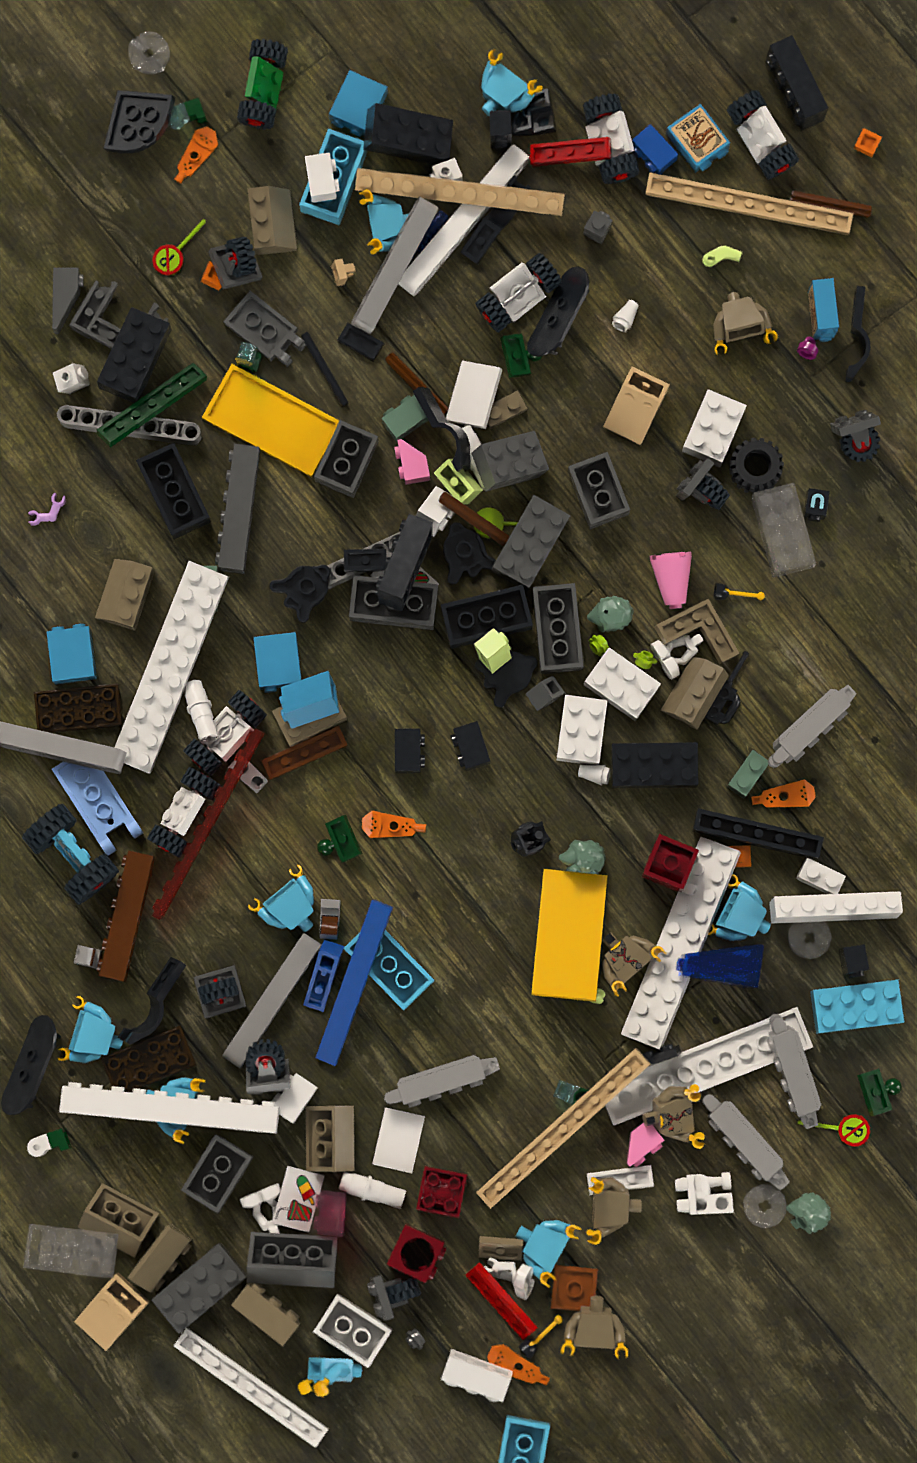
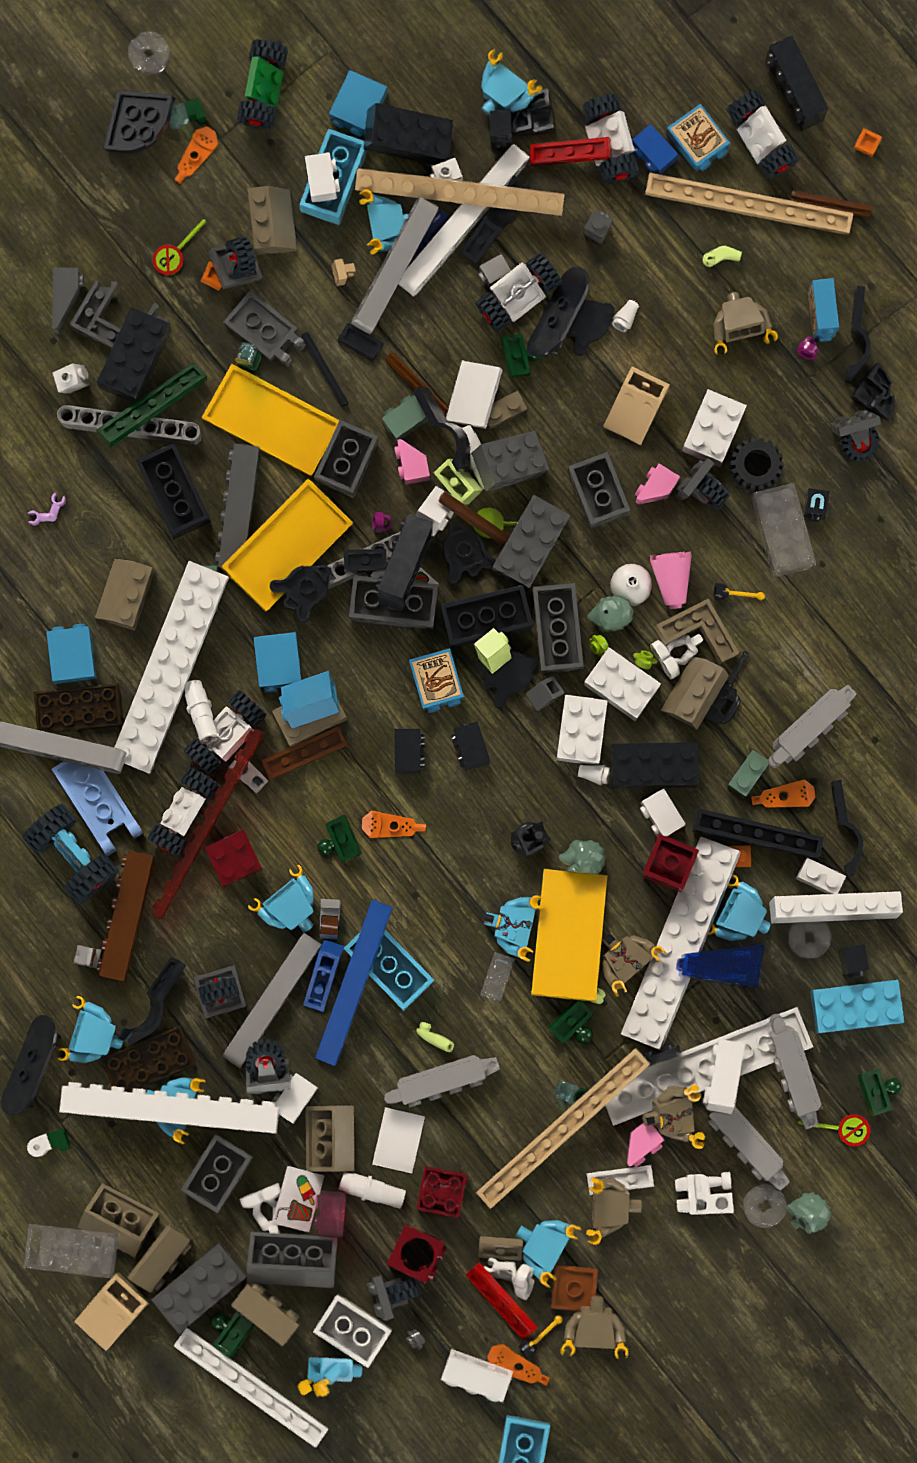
(233, 858): none -> dark red brick
(233, 1333): none -> dark green plate
(287, 540): none -> yellow tile
(378, 522): none -> magenta tile
(433, 1038): none -> yellowish green arm
(436, 680): none -> brick
(493, 270): none -> light grey brick
(497, 977): none -> clear slope
(514, 924): none -> medium azure torso
(571, 1021): none -> dark green plate
(590, 324): none -> black tile
(633, 593): none -> white cylinder
(659, 485): none -> bright pink slope
(662, 813): none -> white brick
(724, 1076): none -> white brick
(842, 821): none -> black piece
(874, 392): none -> black brick

